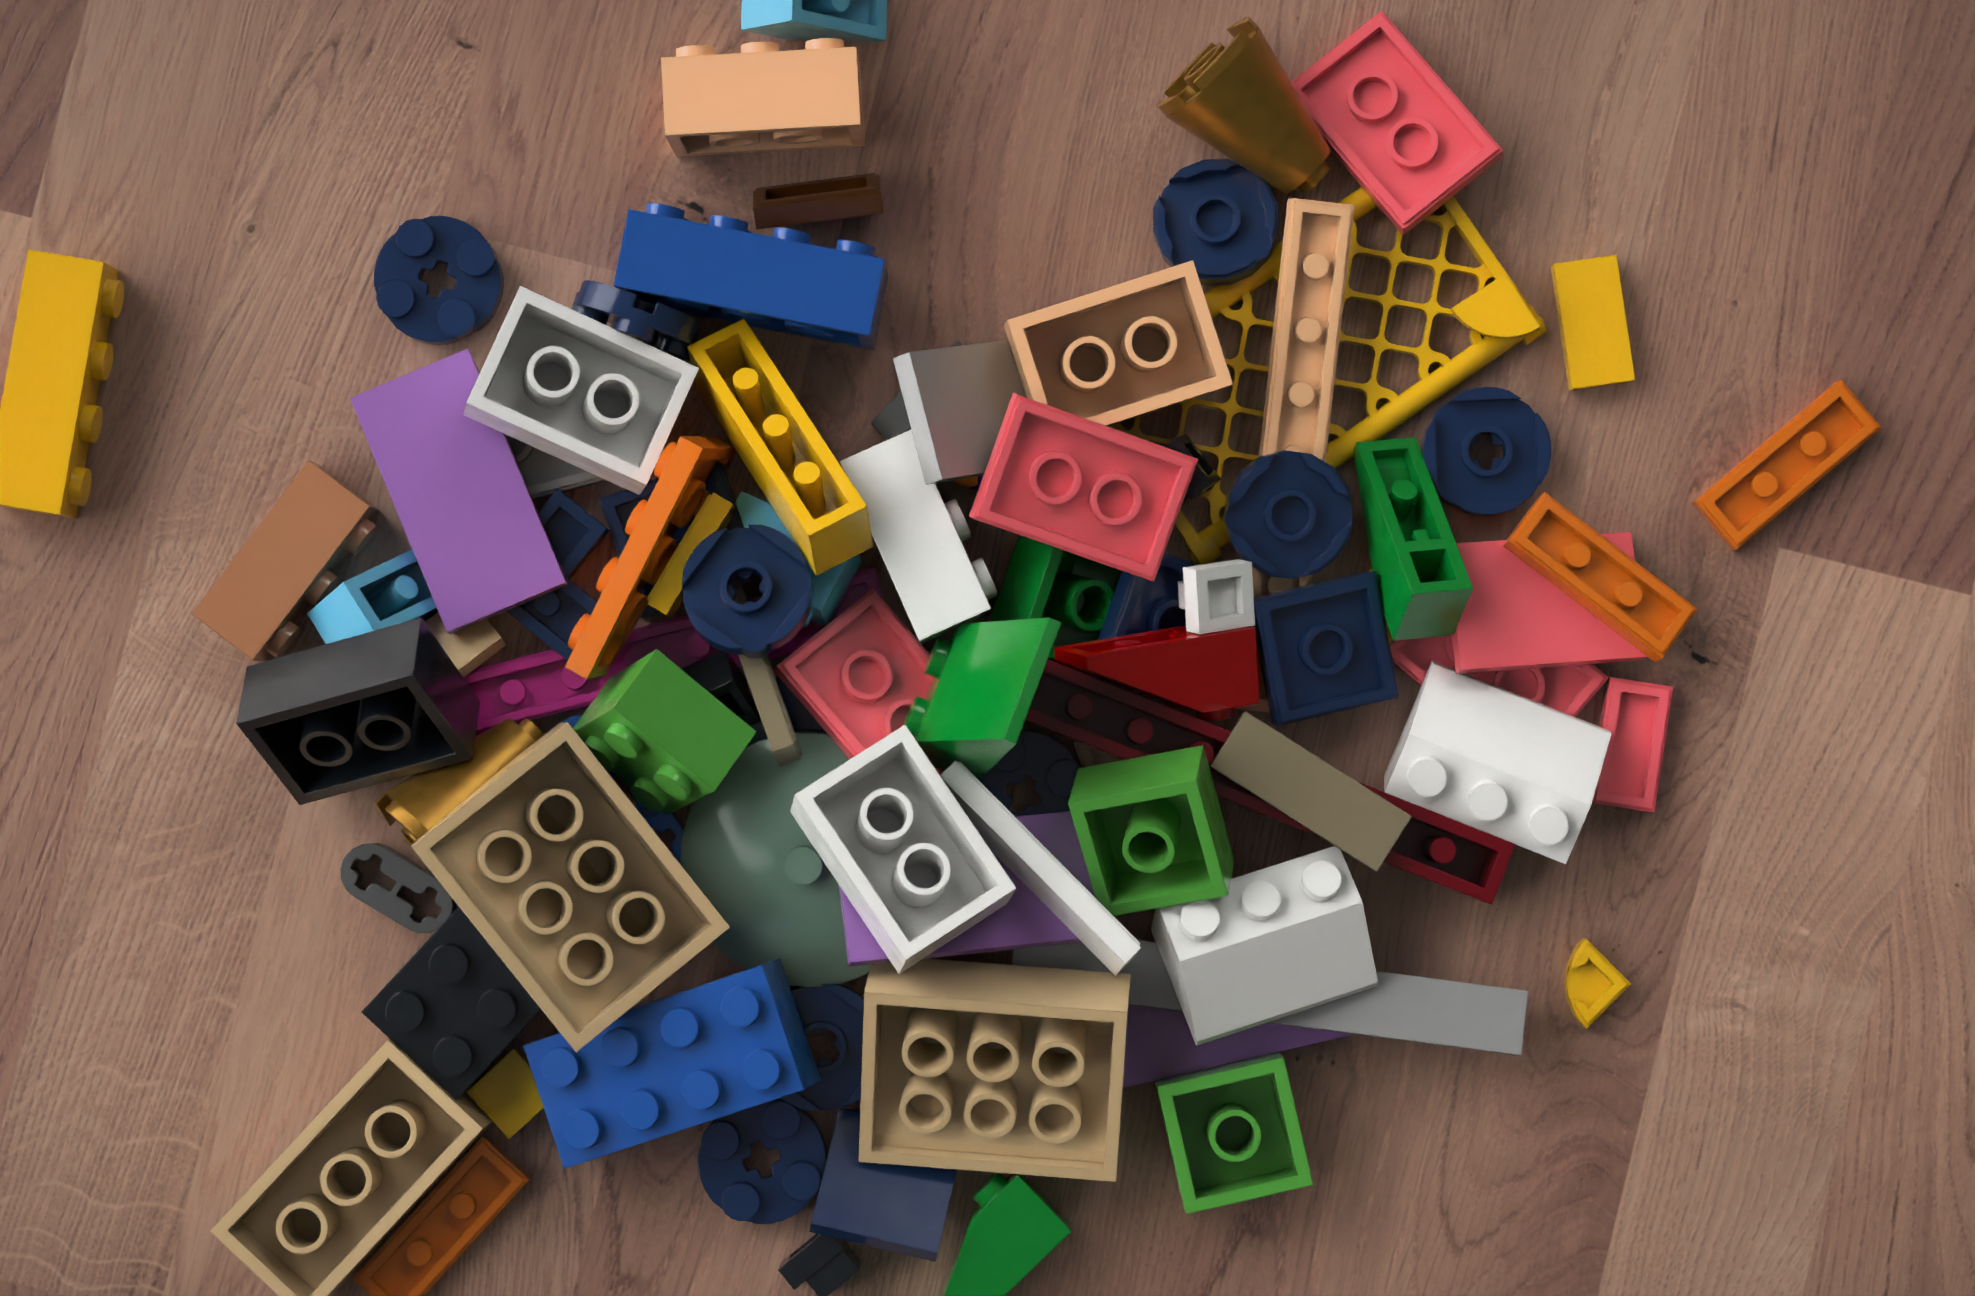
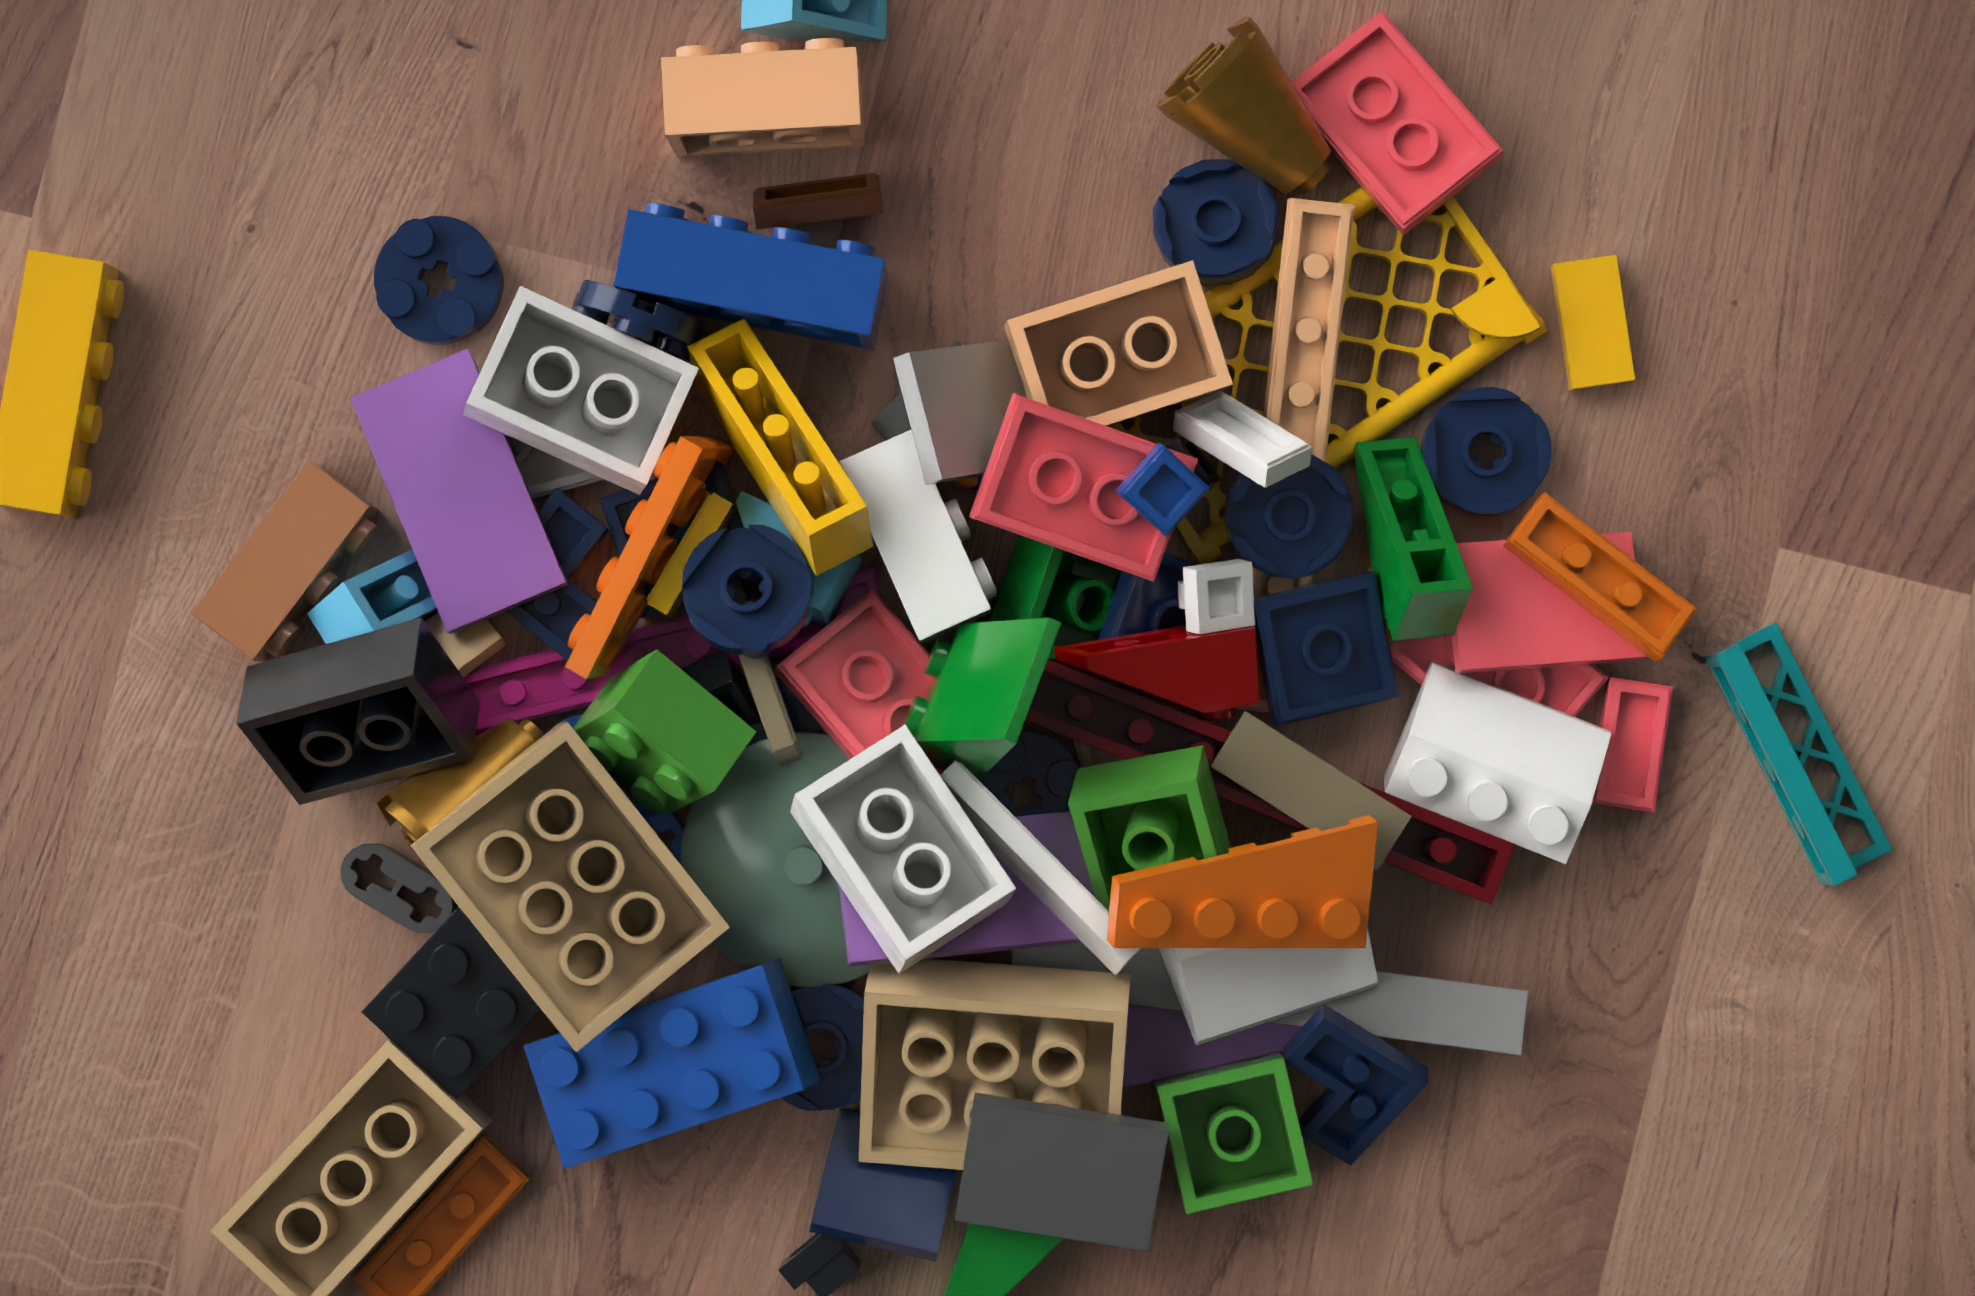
(508, 1093): yellow tile -> none
(746, 1193): dark blue plate -> none
(1061, 1171): none -> dark grey tile
(1162, 489): none -> blue tile
(1242, 438): none -> white tile
(1255, 896): none -> orange wing
(1364, 1079): none -> dark blue plate
(1591, 983): yellow tile -> none
(1785, 768): none -> teal fence
(1786, 465): orange tile -> none

